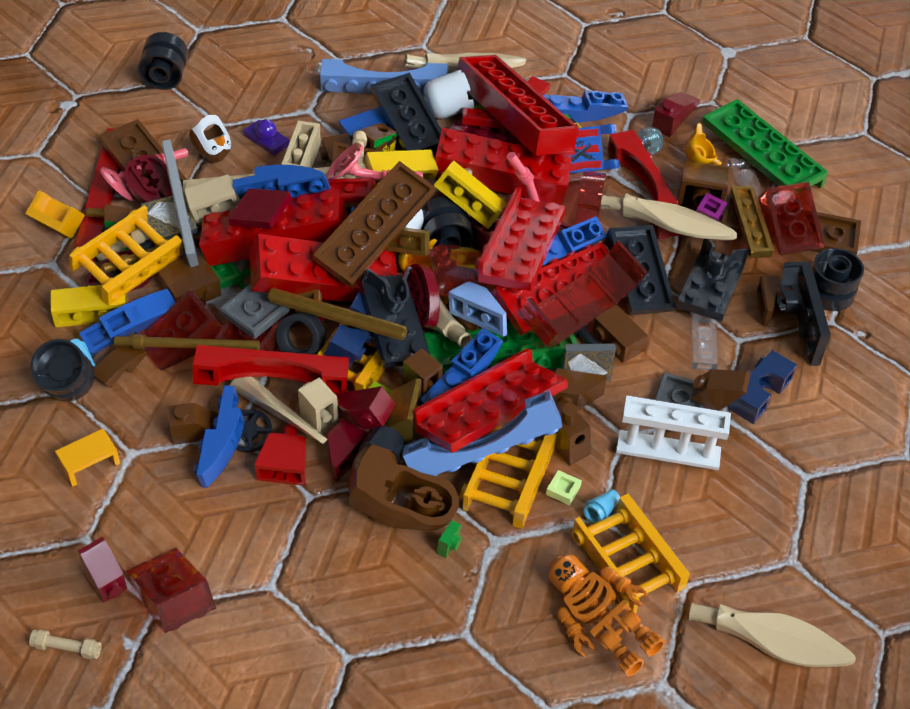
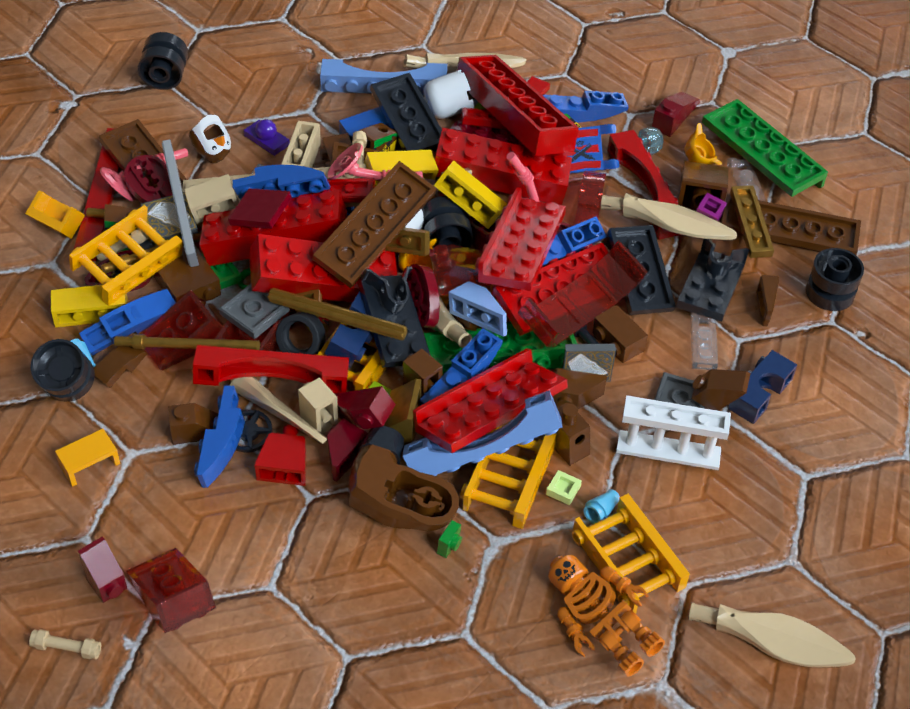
(792, 218): clear red slope -> none
(807, 304): black plate -> none

